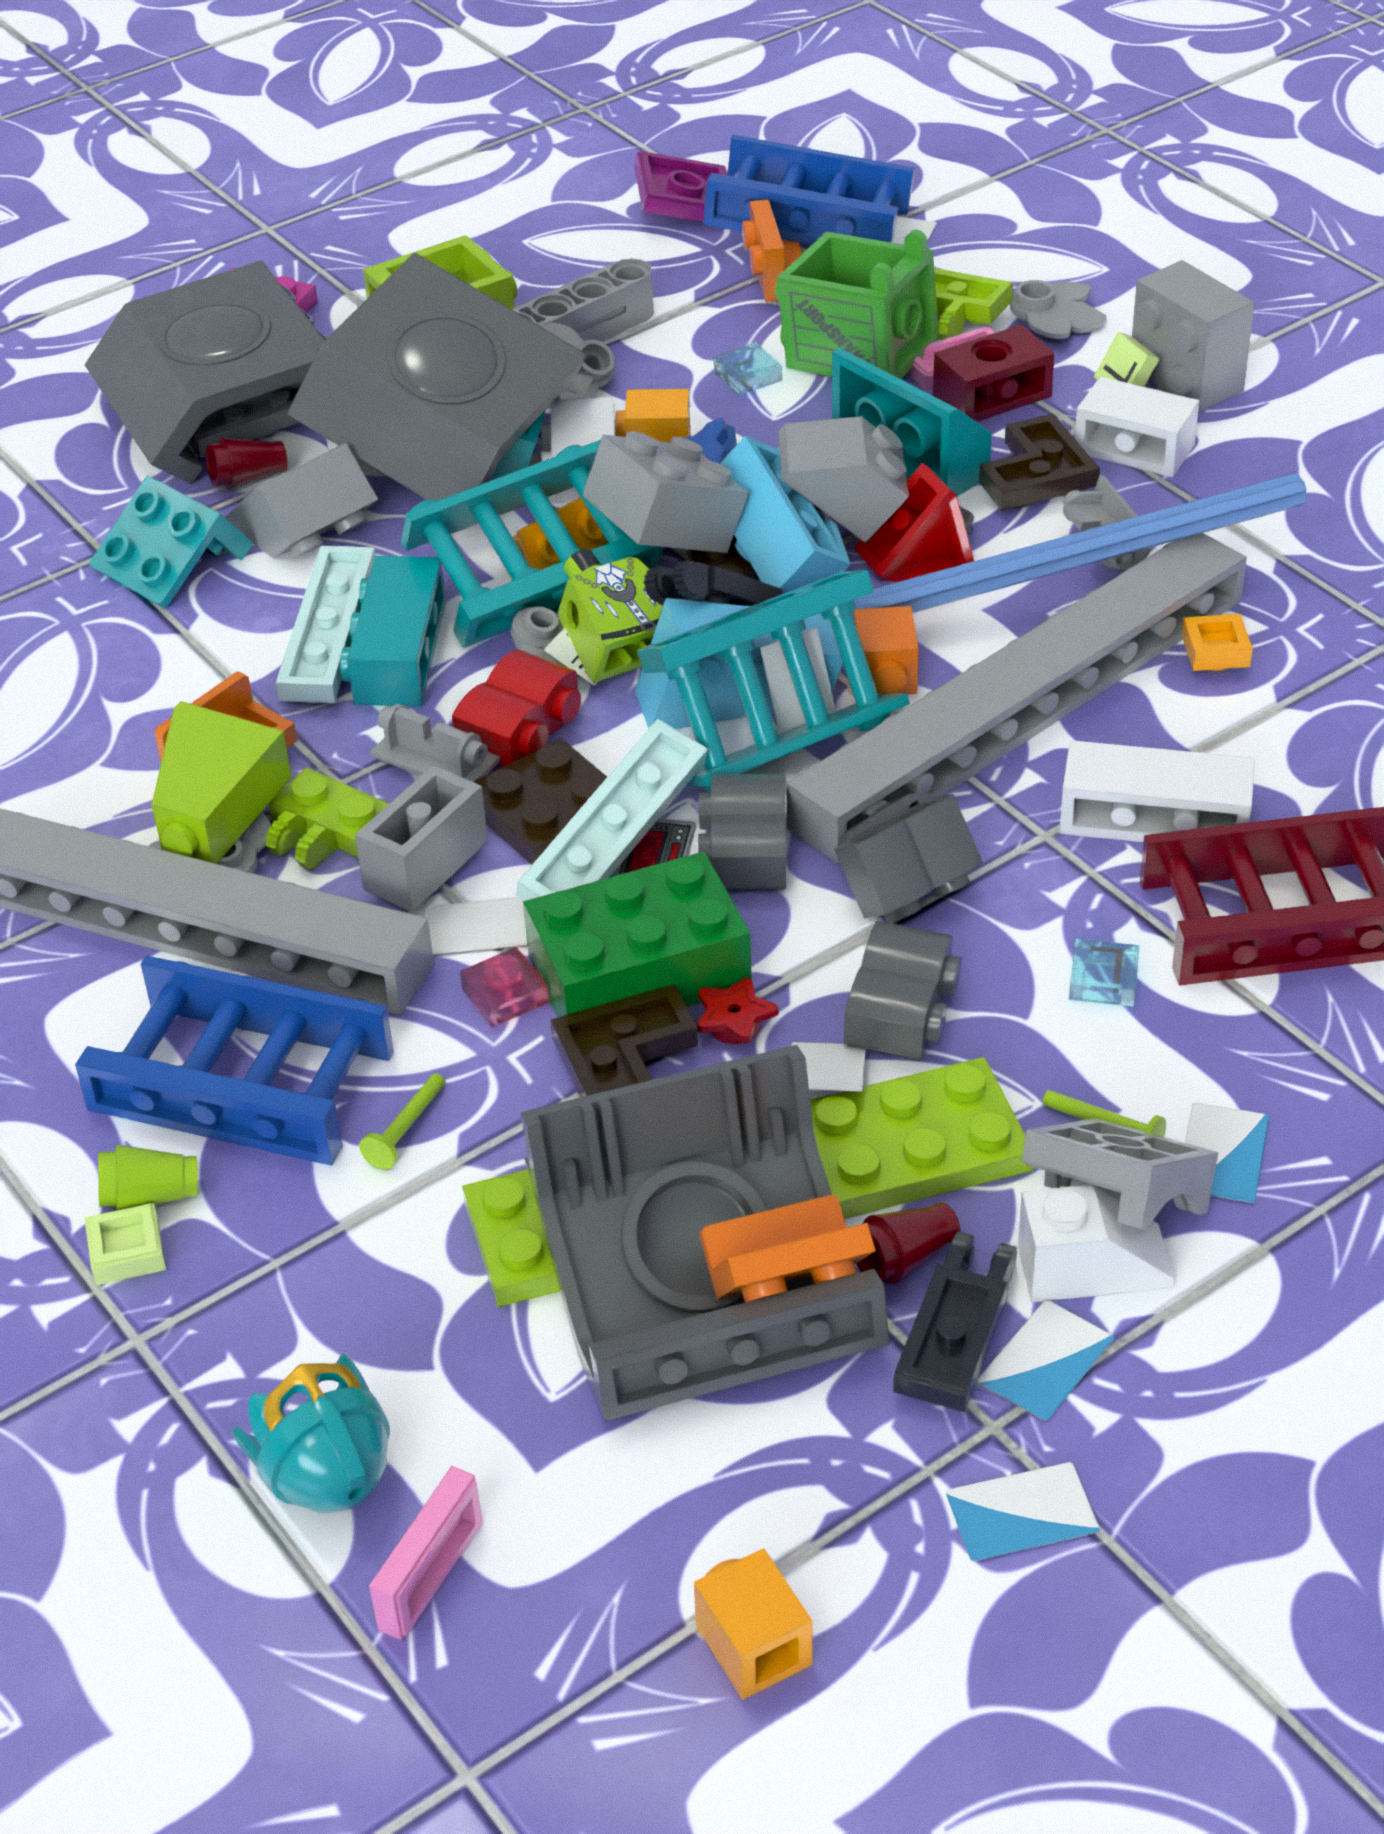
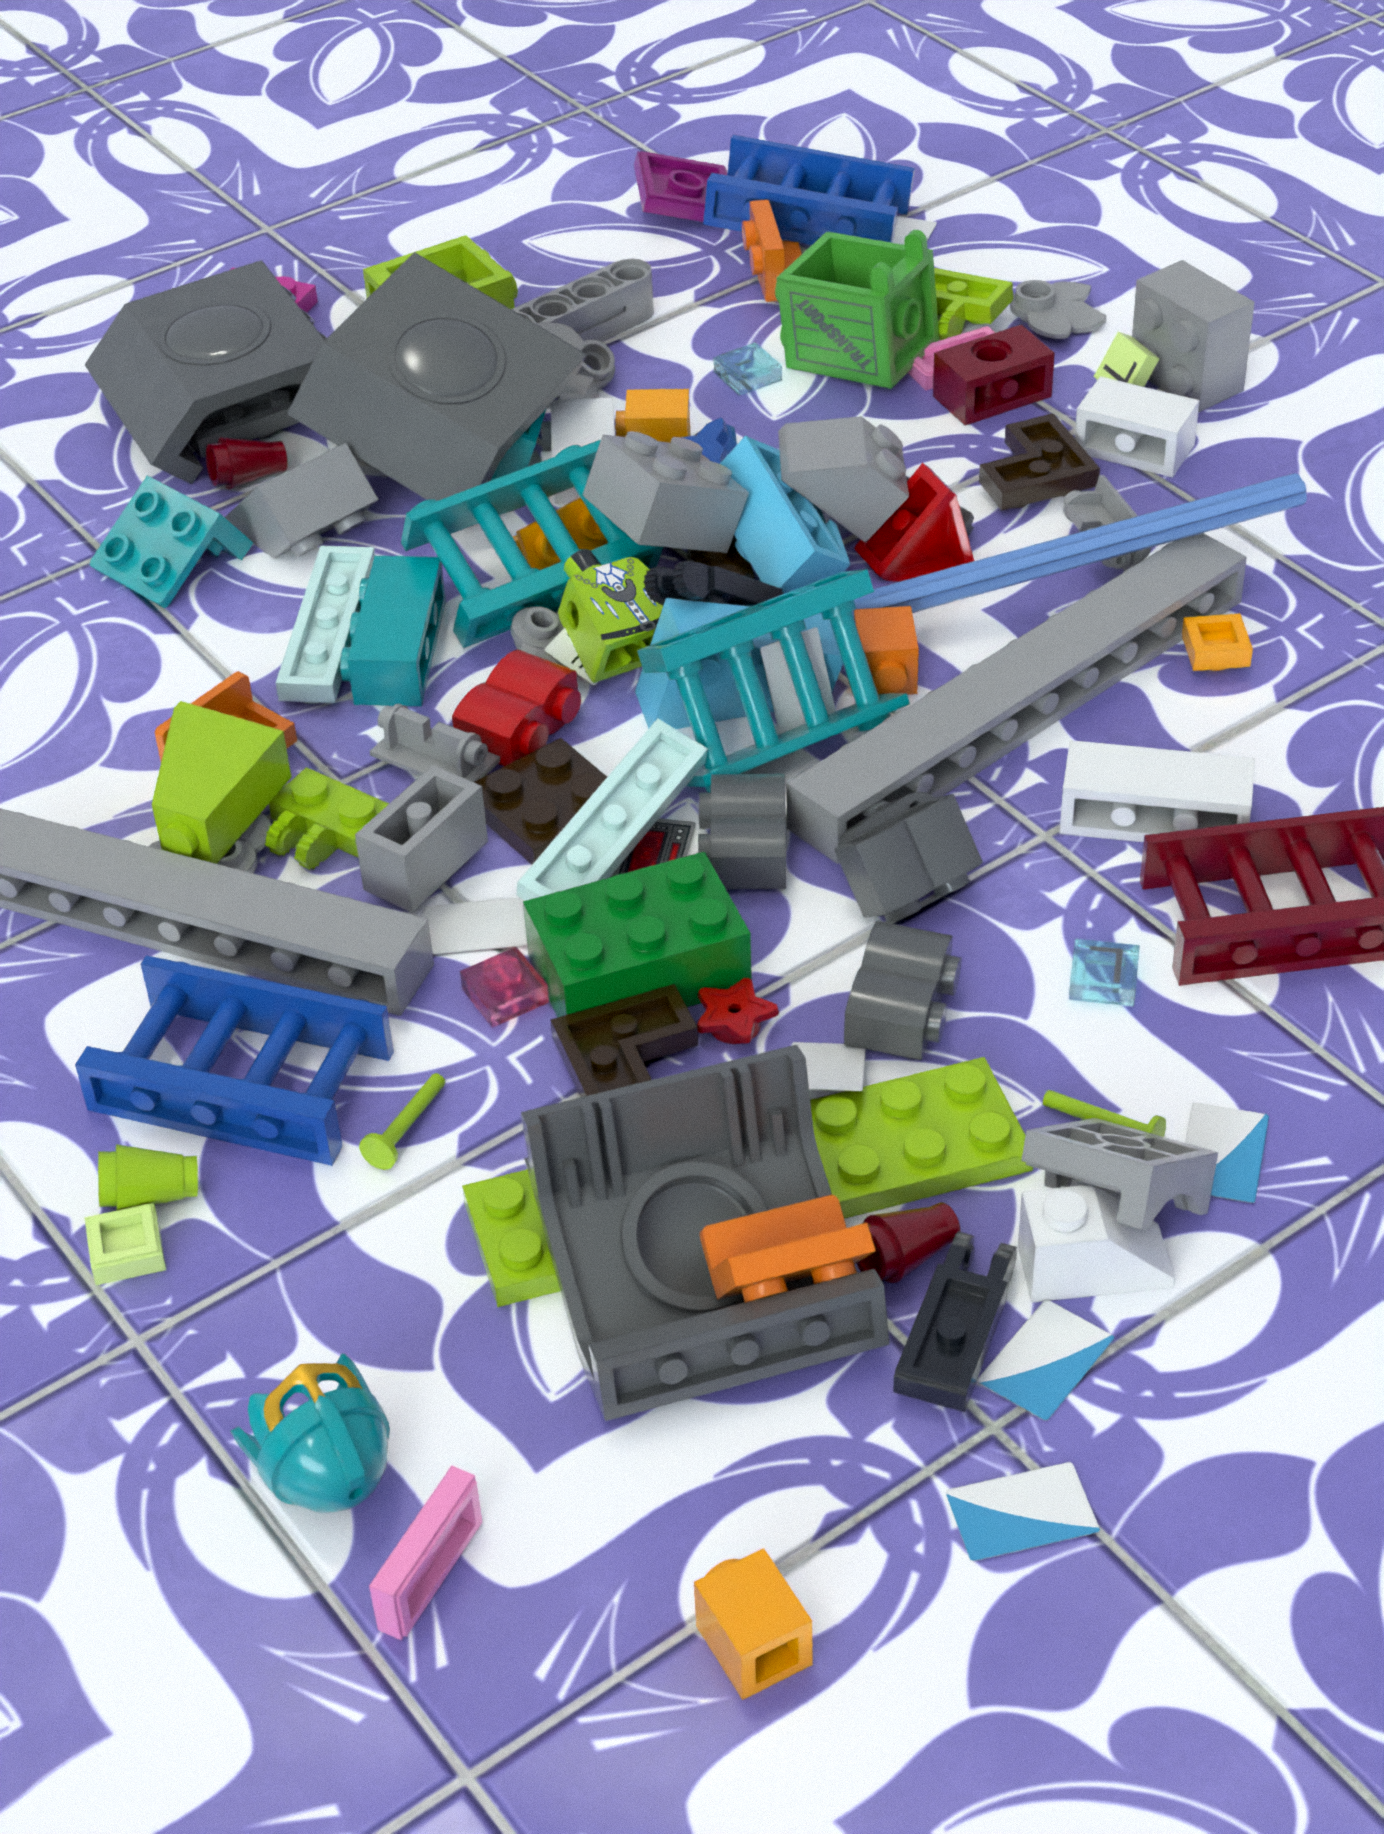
(926, 425): teal slope -> none

